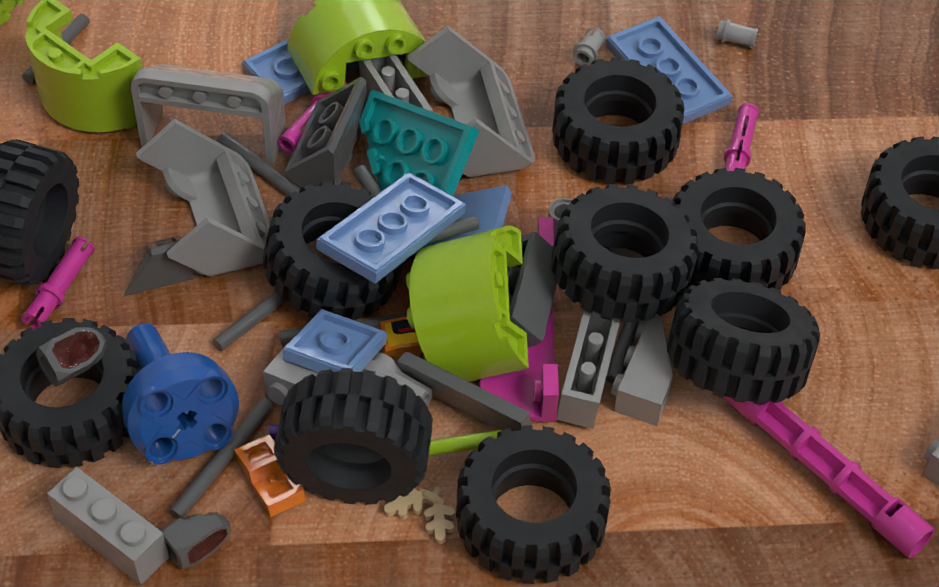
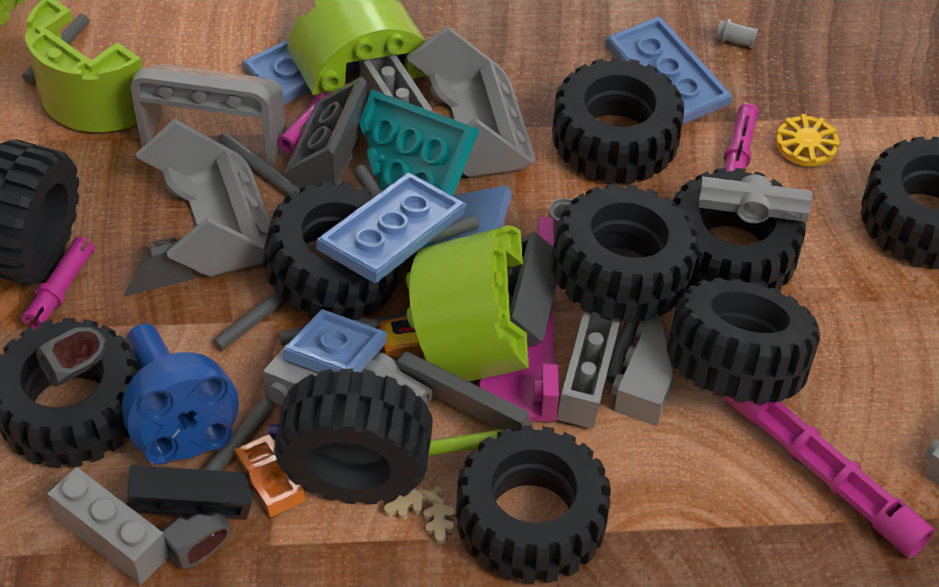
(188, 491): none -> black panel
(587, 49): light grey pin -> none
(755, 199): none -> light grey piece
(807, 140): none -> yellow wheel

